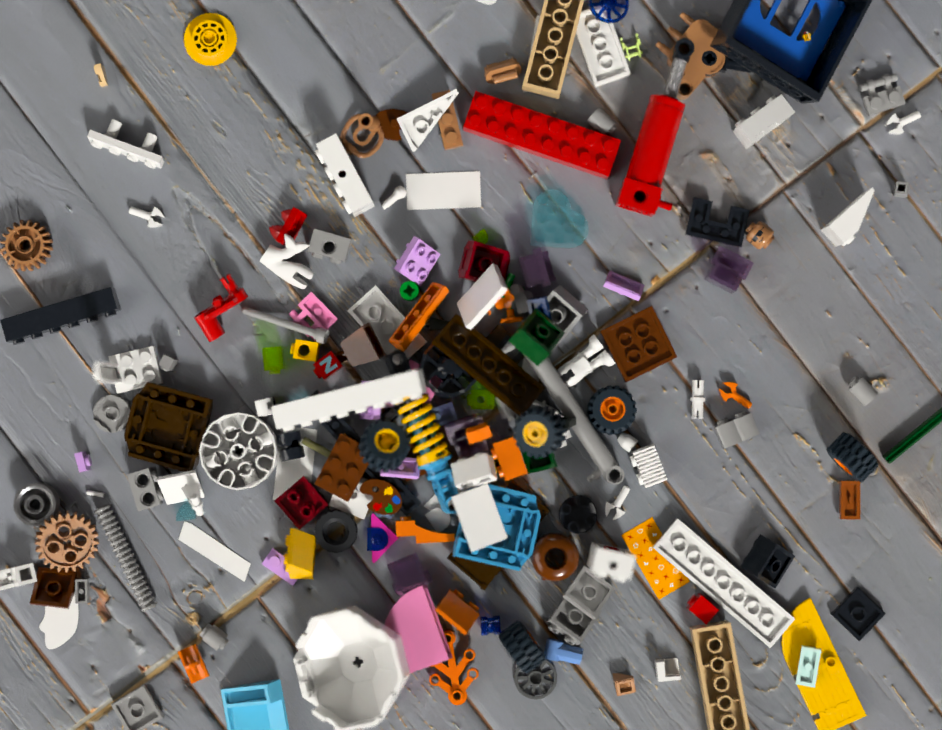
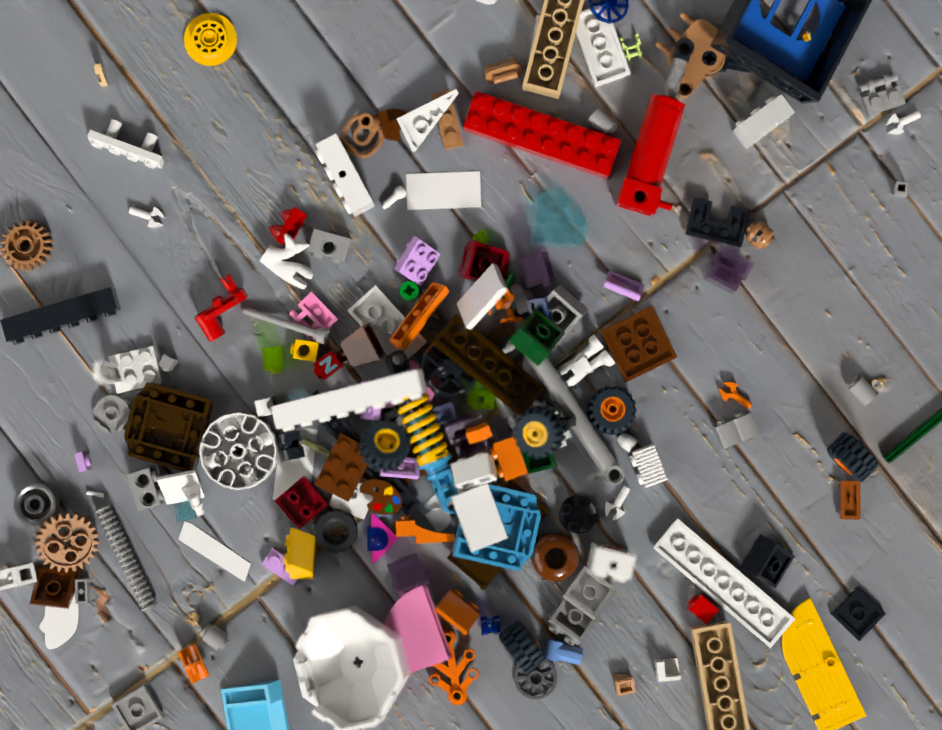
(659, 572): light orange sticker -> none
(697, 399): white pin -> none
(808, 666): light aqua plate -> none
(847, 223): white slope -> none

